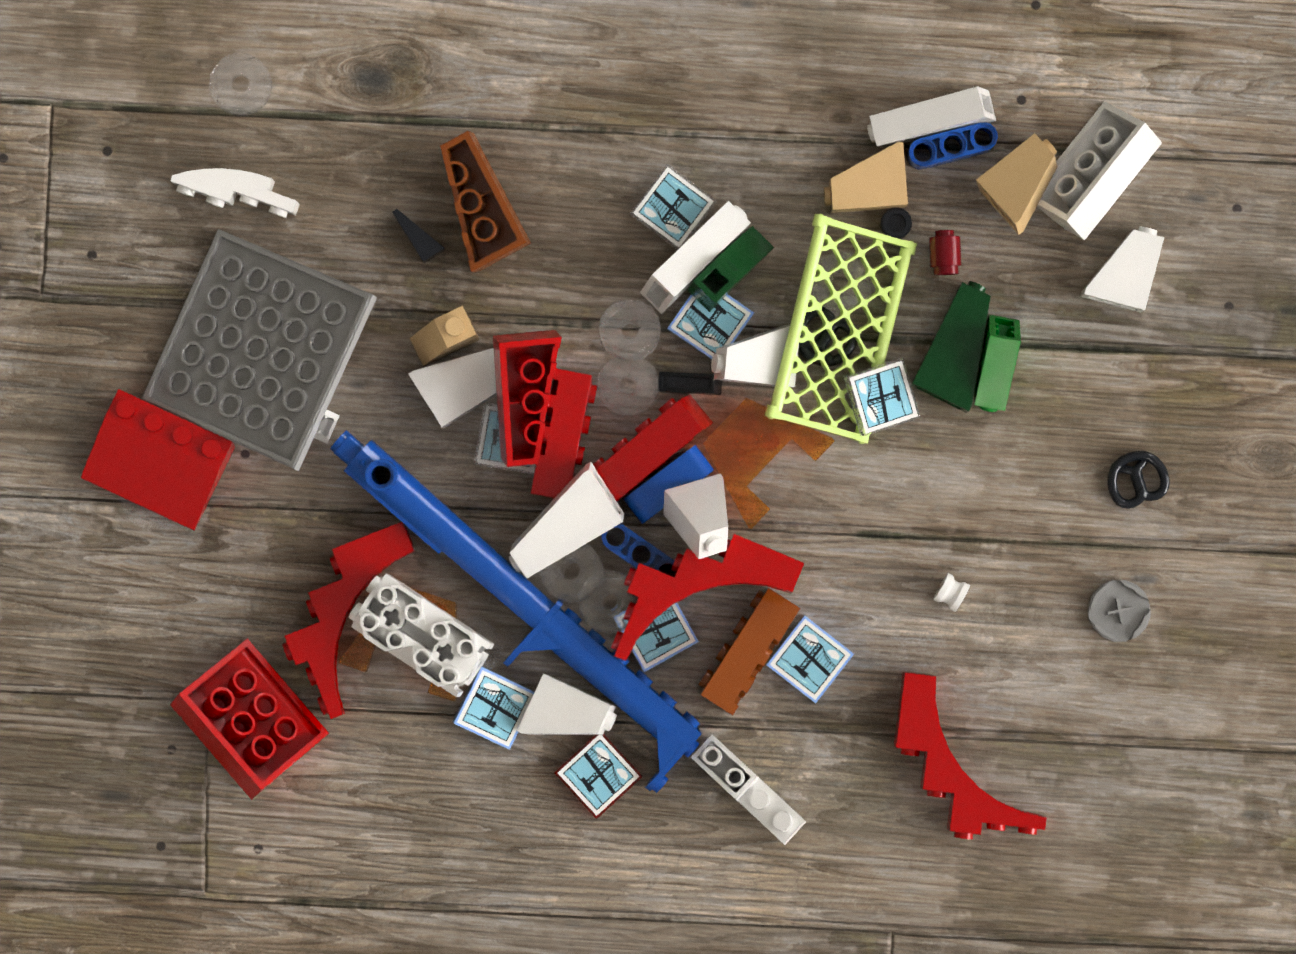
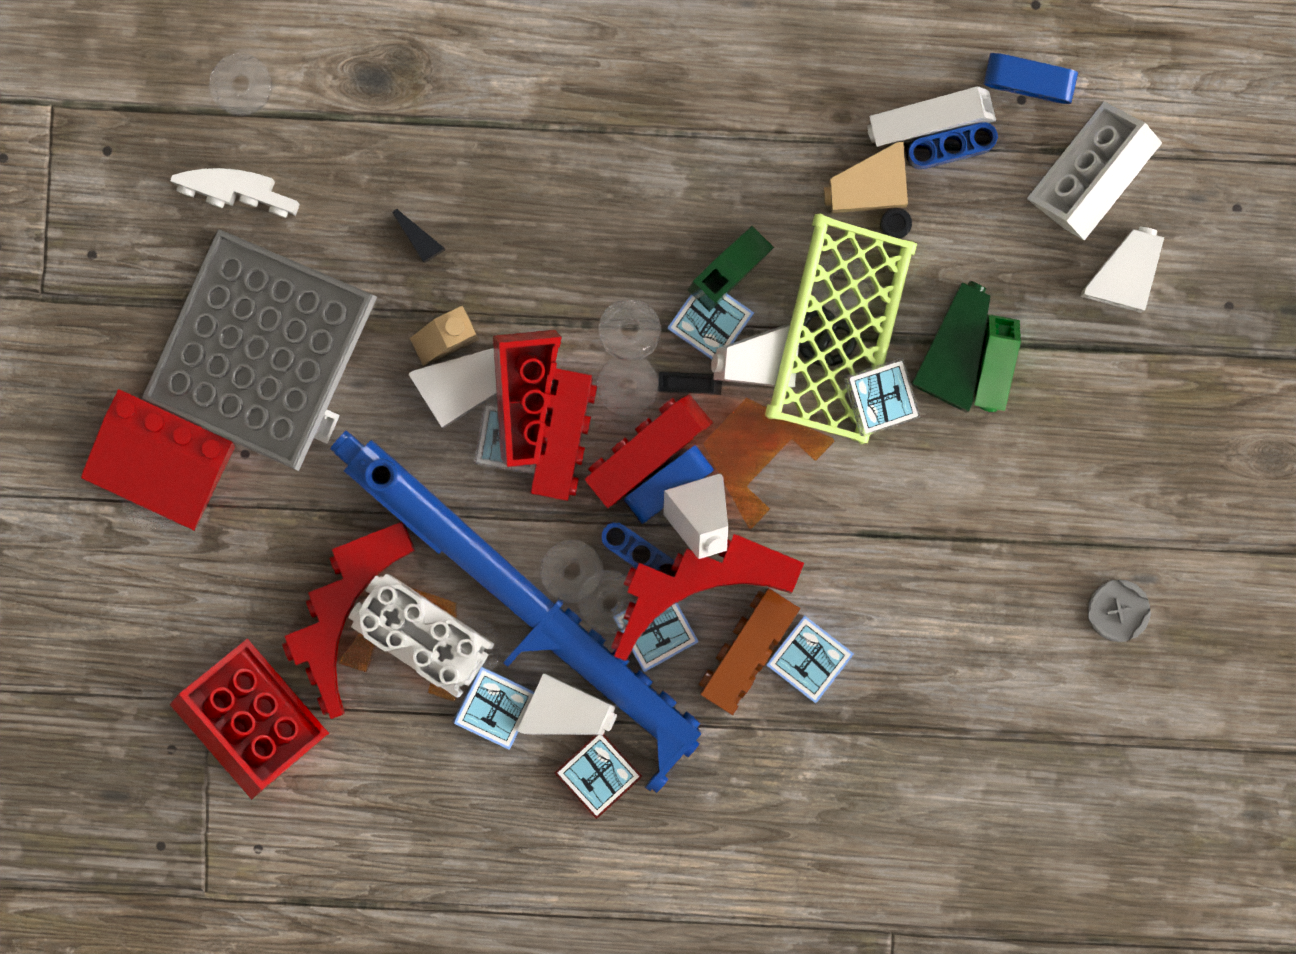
(483, 209): dark orange wedge -> none
(570, 521): white slope -> none
(673, 207): tile -> none
(695, 256): white slope -> none
(748, 789): white slope -> none
(919, 731): red arch -> none
(945, 253): dark red brick -> none
(951, 592): white wheel -> none
(1020, 181): tan slope -> none
(1030, 78): none -> blue beam
(1137, 479): black piece -> none

